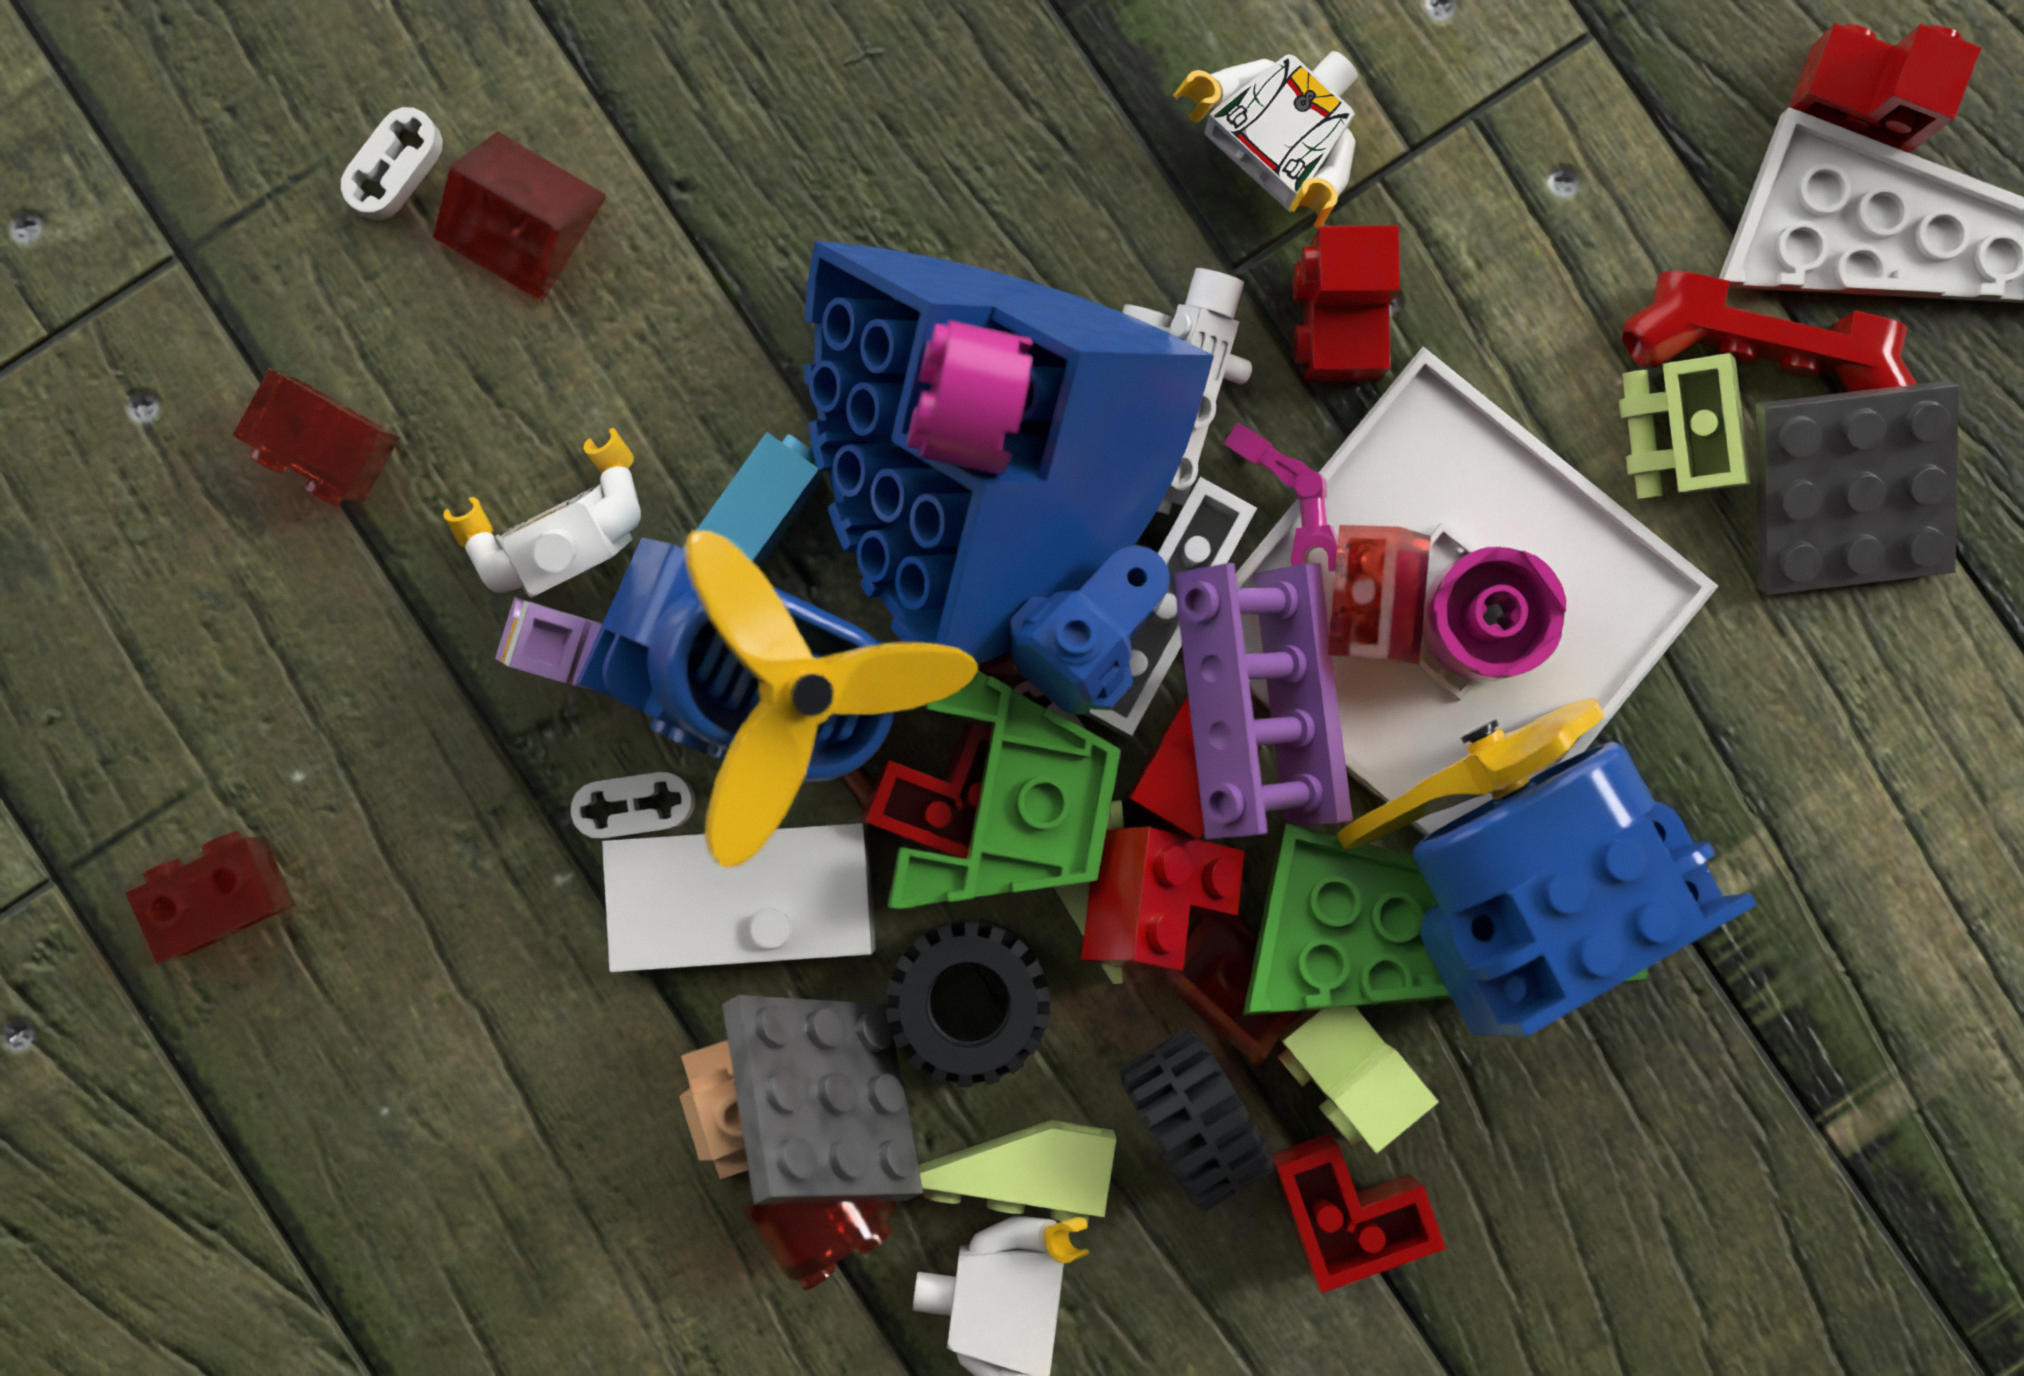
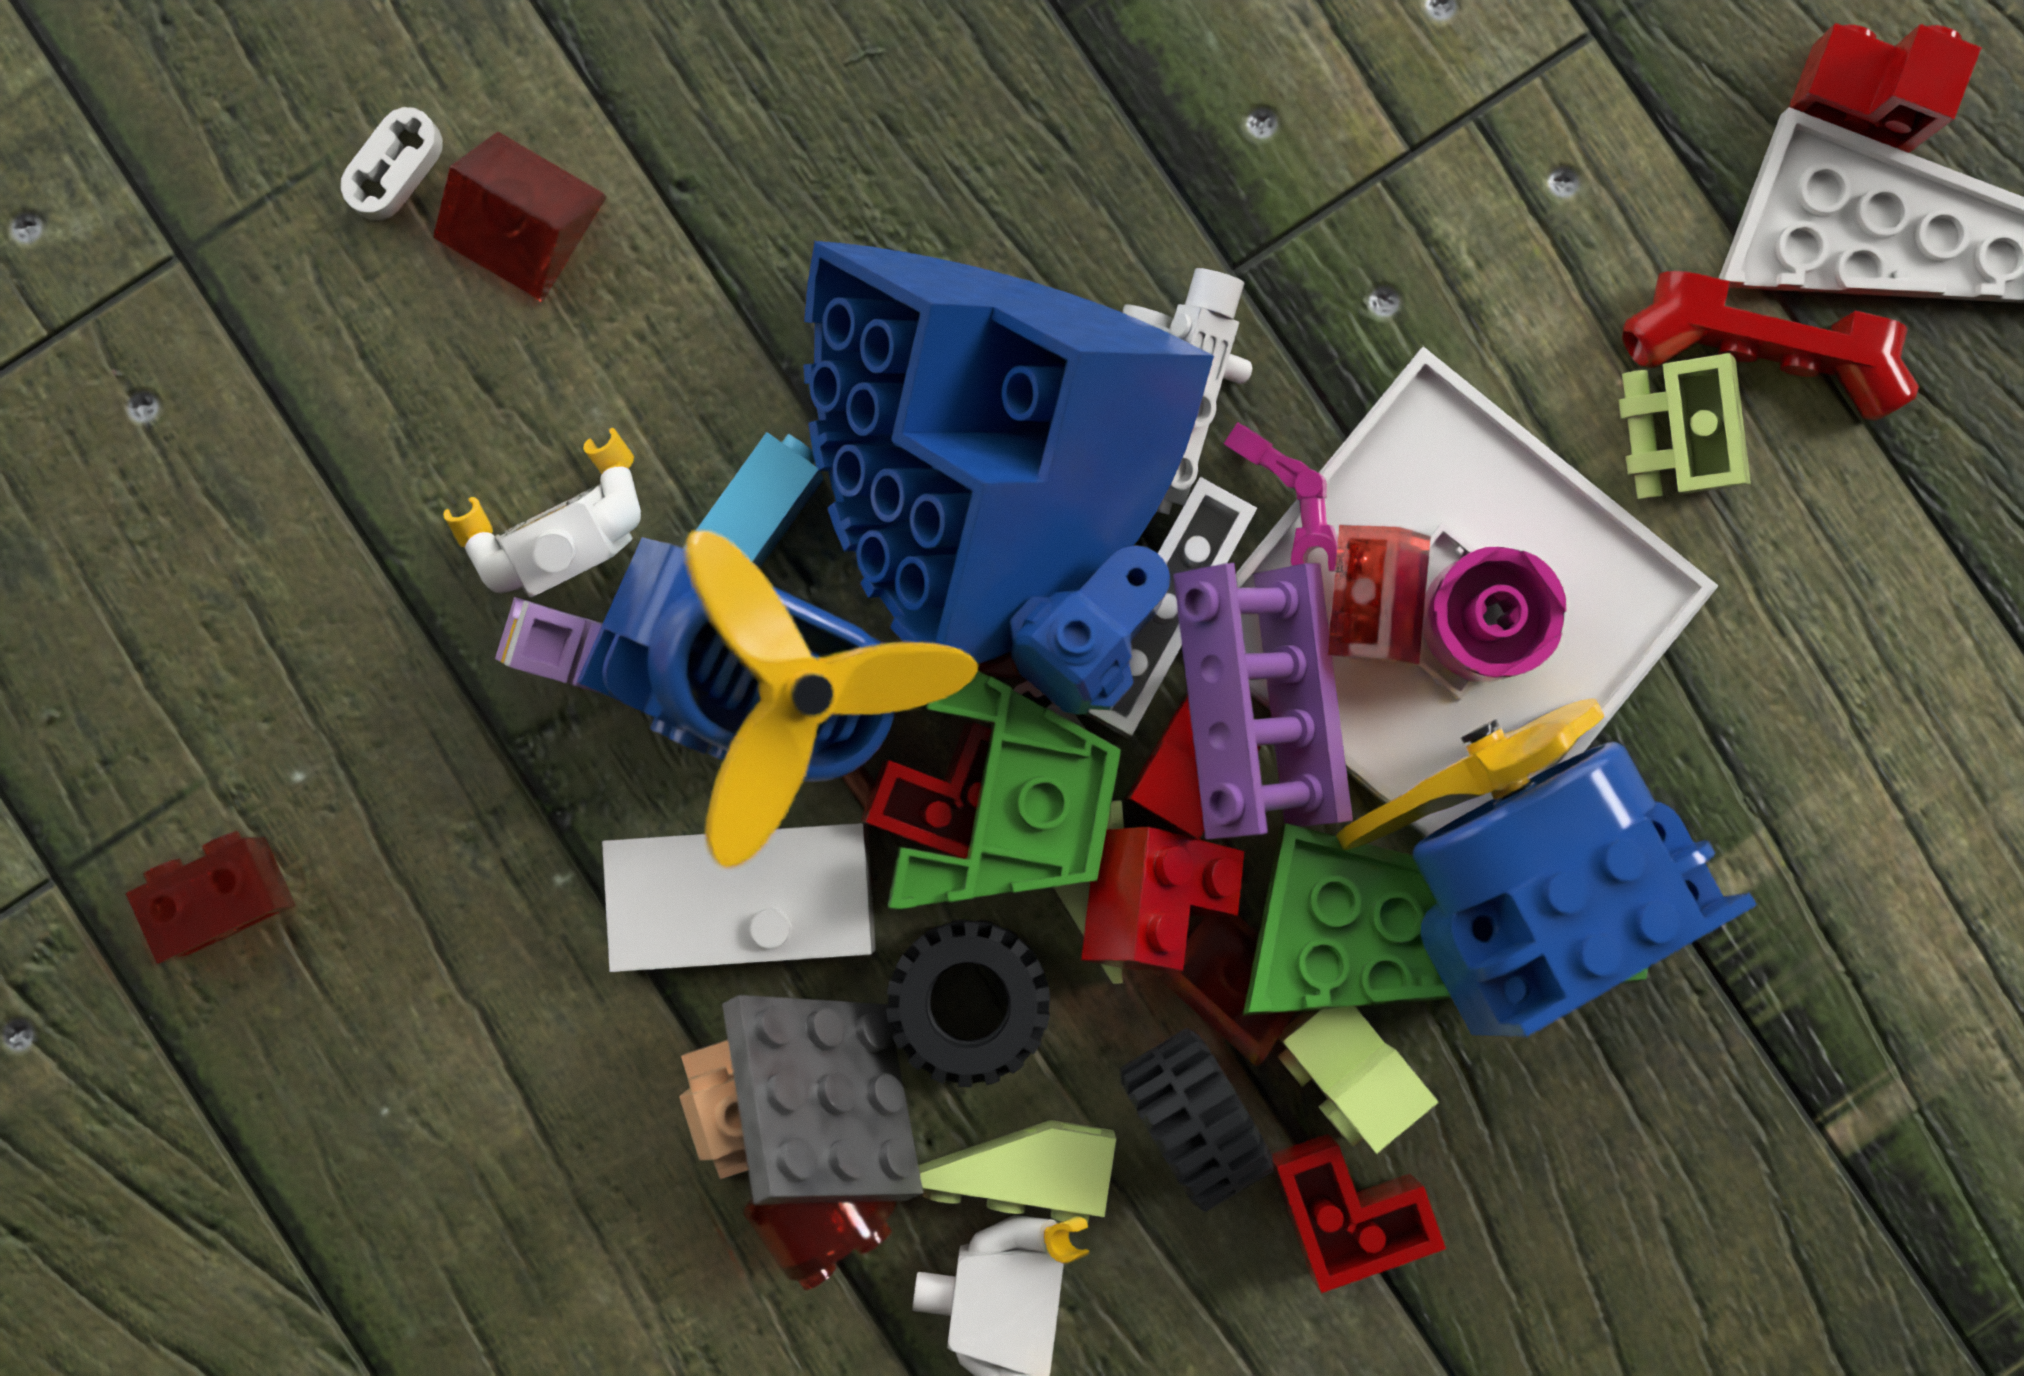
(315, 437): clear red brick -> none
(635, 820): white beam -> none
(973, 396): dark pink brick -> none
(1282, 125): torso -> none
(1346, 292): red brick -> none
(1857, 487): flat silver plate -> none

